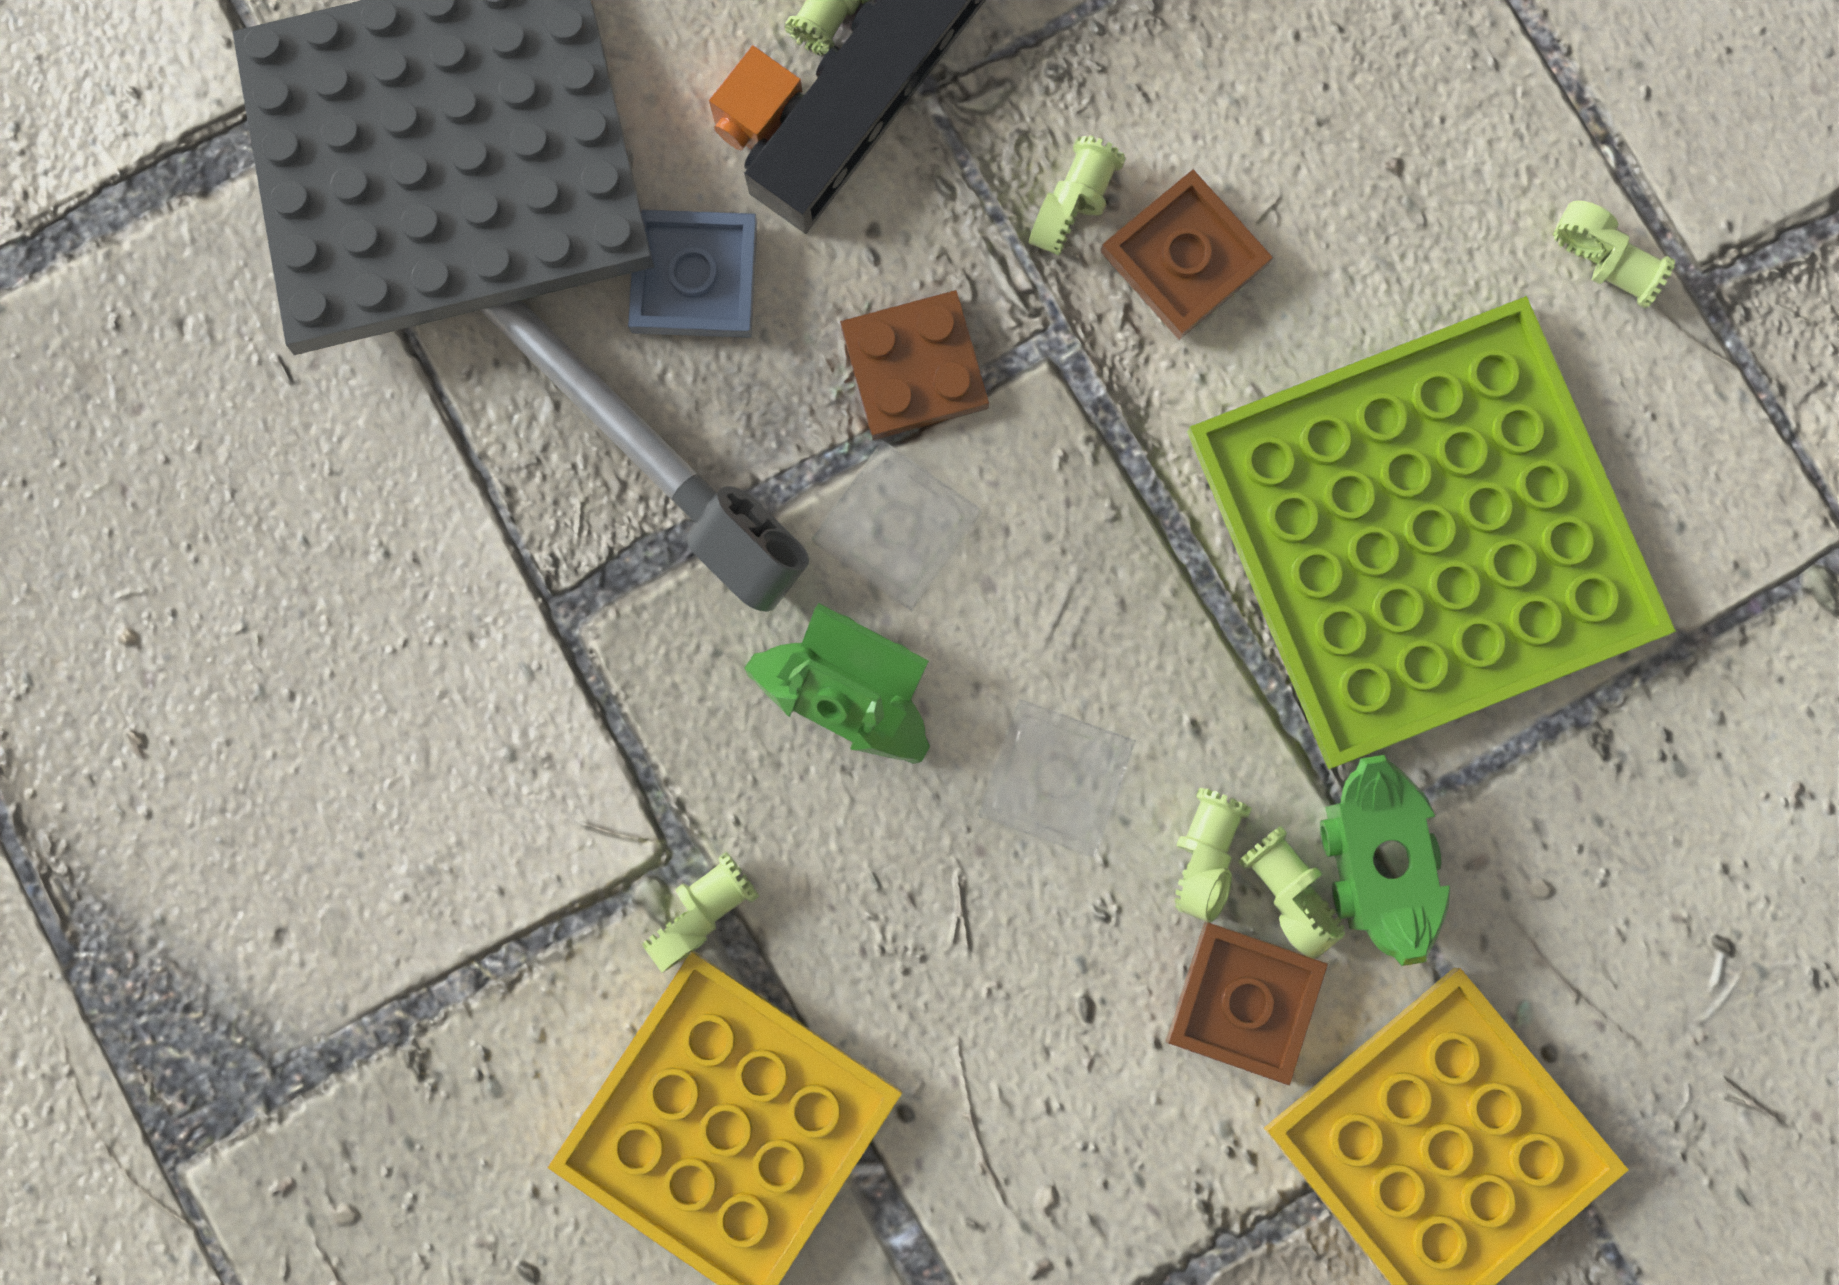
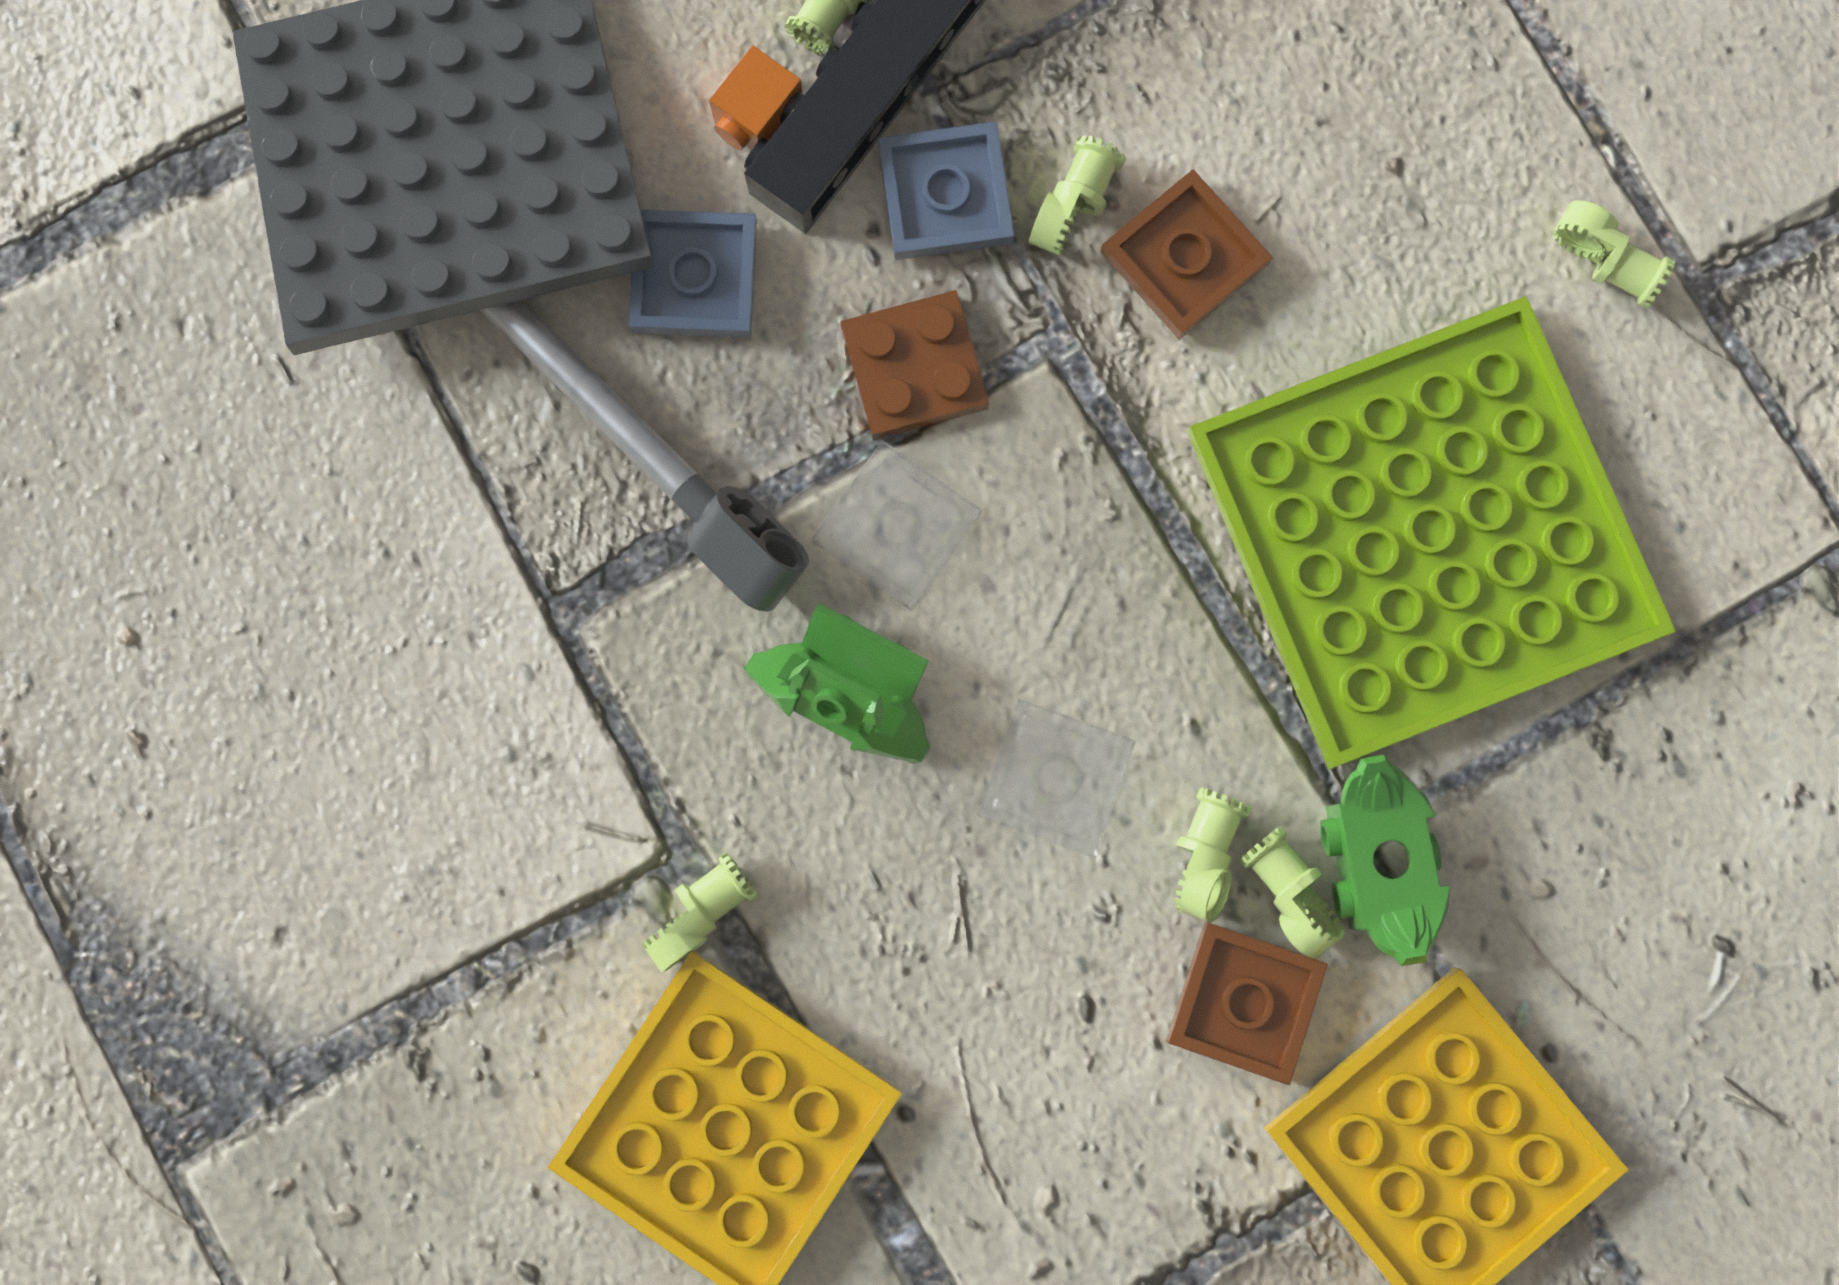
(945, 190): none -> sand blue plate

